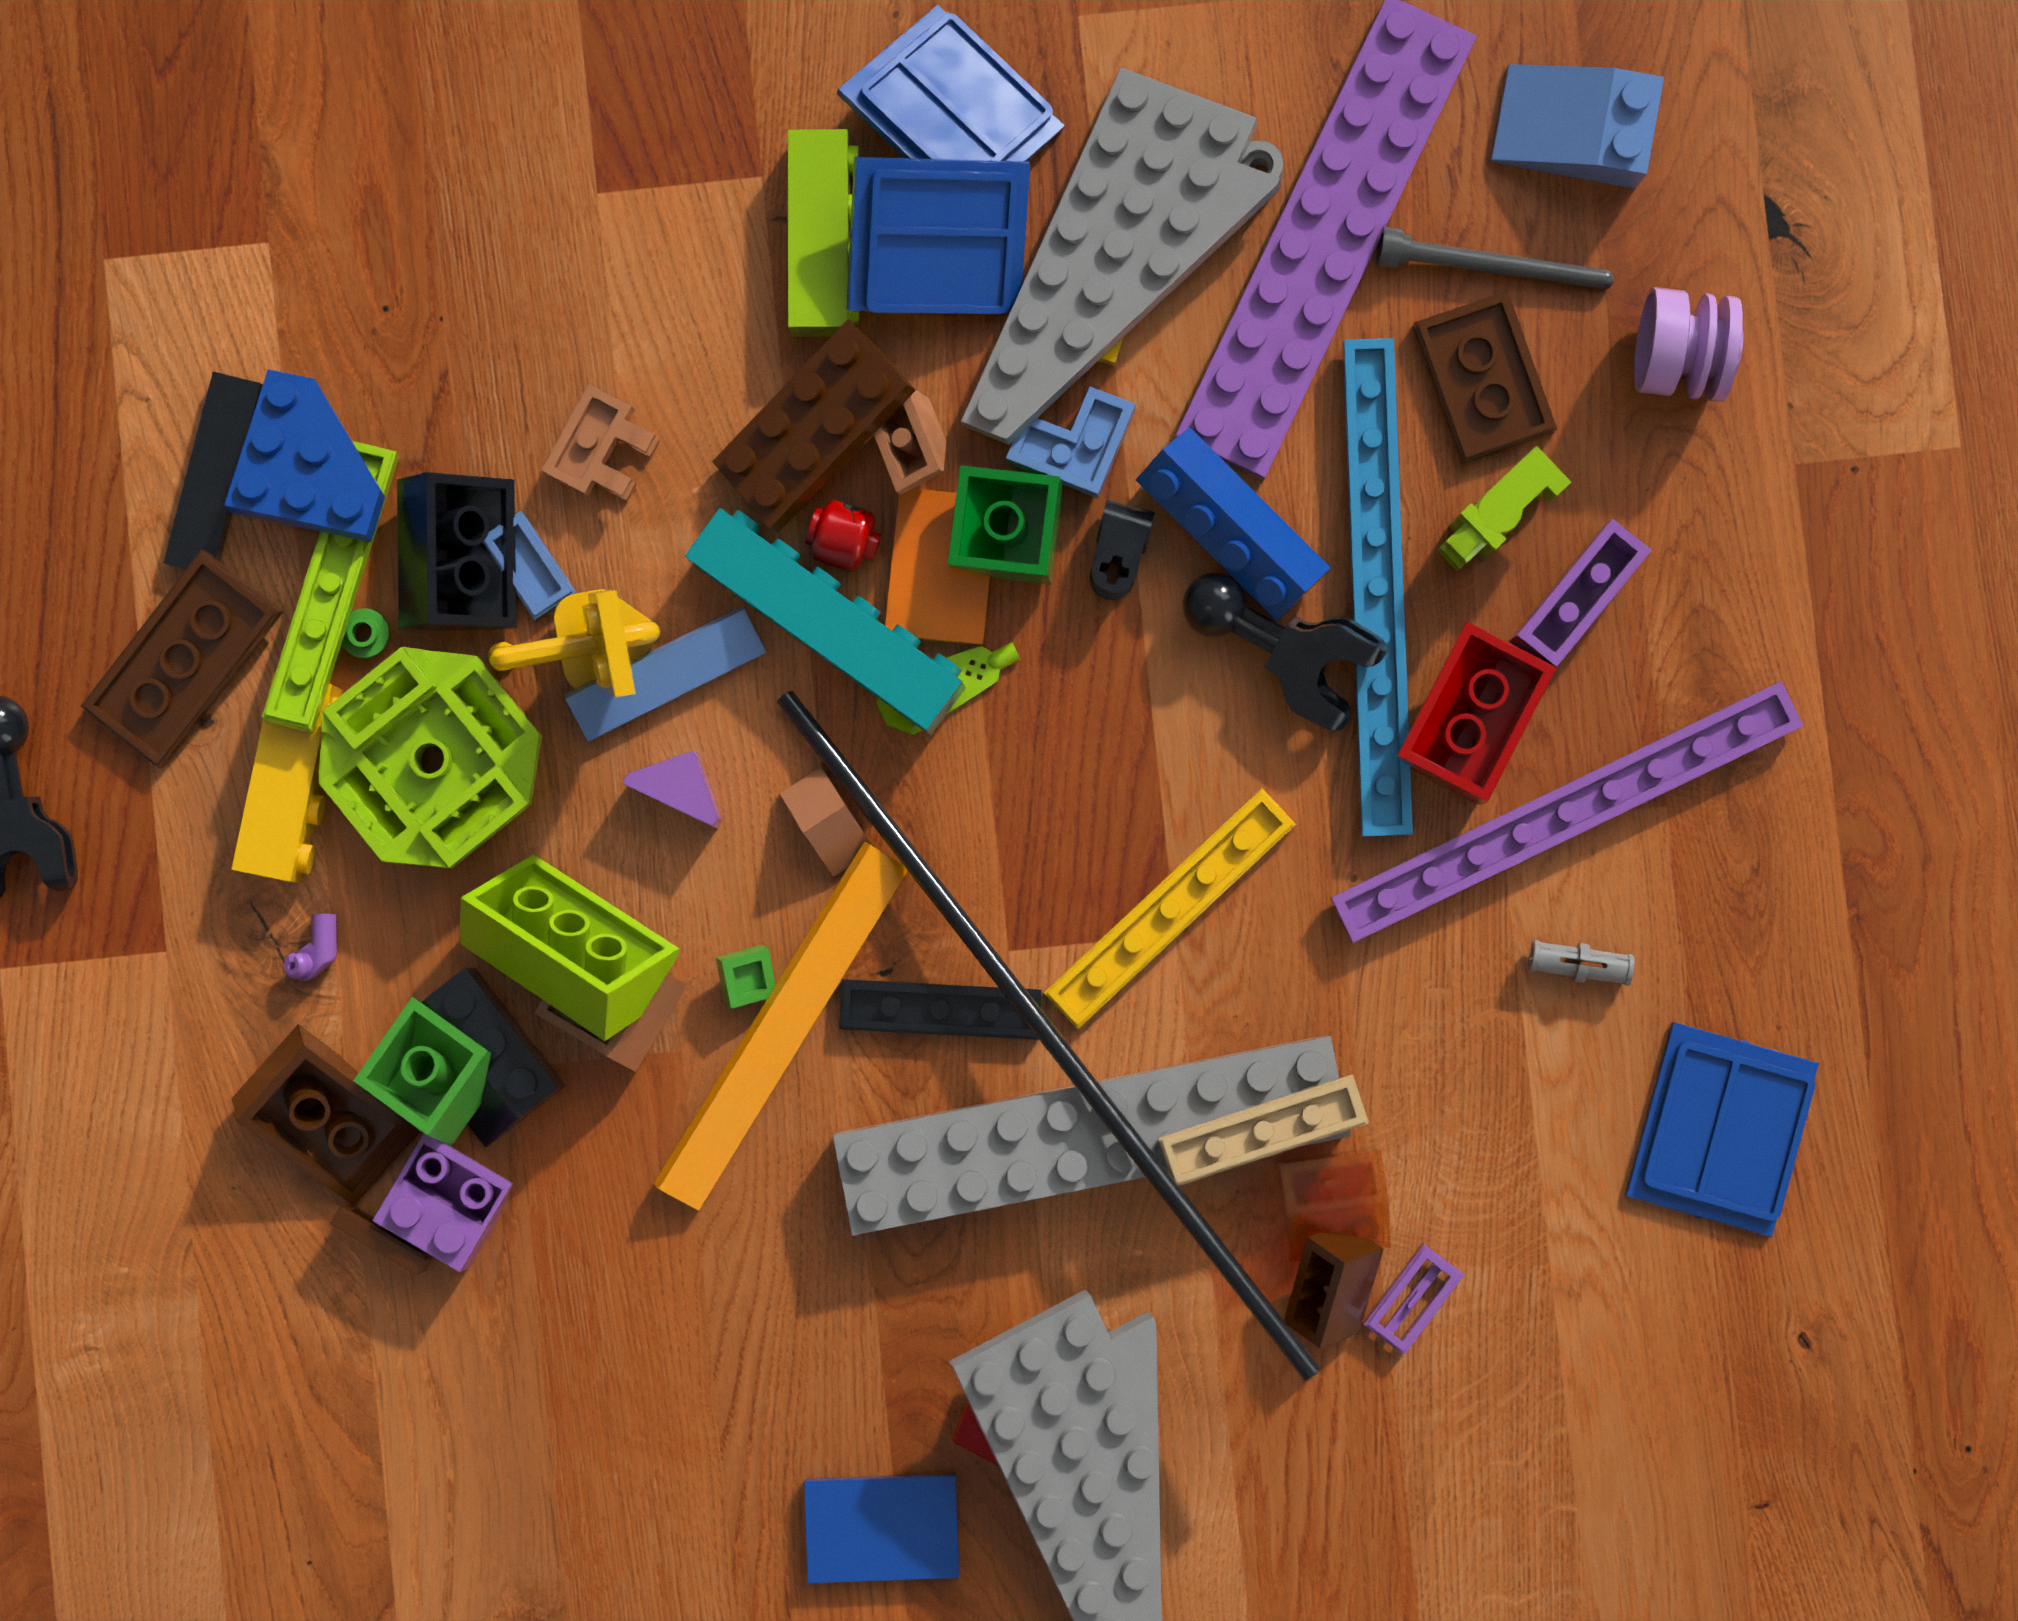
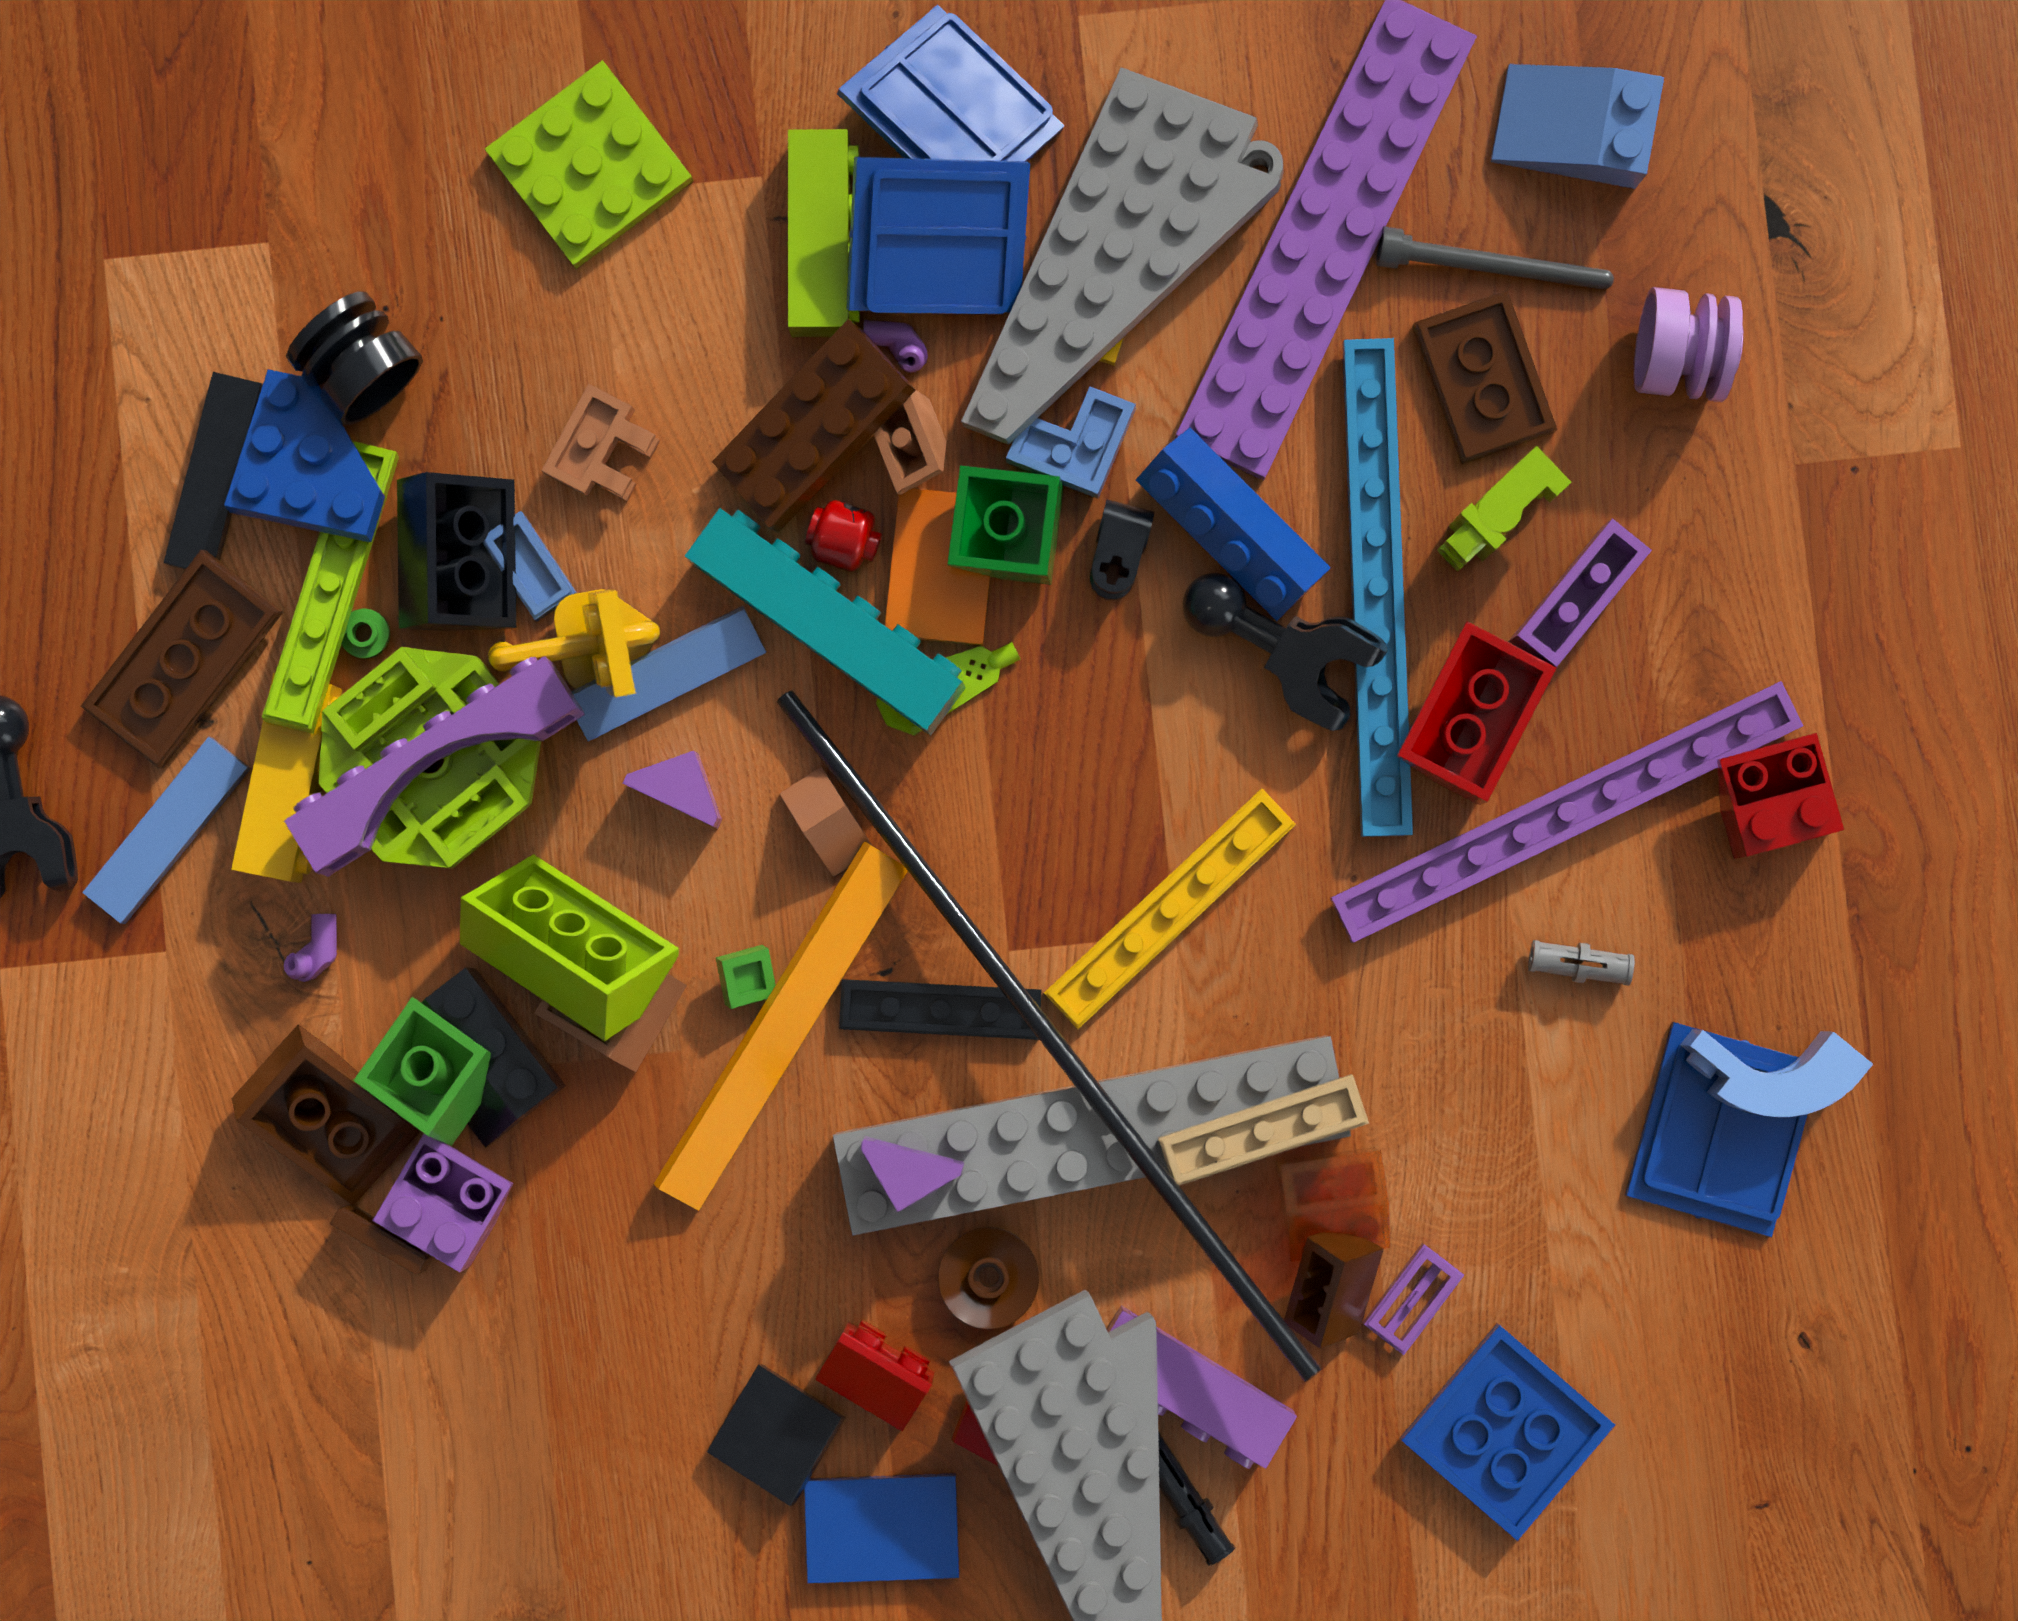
(166, 830): none -> medium blue tile
(346, 820): none -> medium lavender arch
(354, 358): none -> black wheel
(589, 164): none -> lime plate
(776, 1434): none -> black tile
(876, 1374): none -> red slope
(901, 341): none -> medium lavender arm
(908, 1172): none -> medium lavender slope
(983, 1304): none -> reddish brown dish
(1192, 1510): none -> black pin
(1216, 1401): none -> medium lavender brick
(1507, 1431): none -> blue plate
(1777, 796): none -> red slope
(1809, 1084): none -> light blue arch

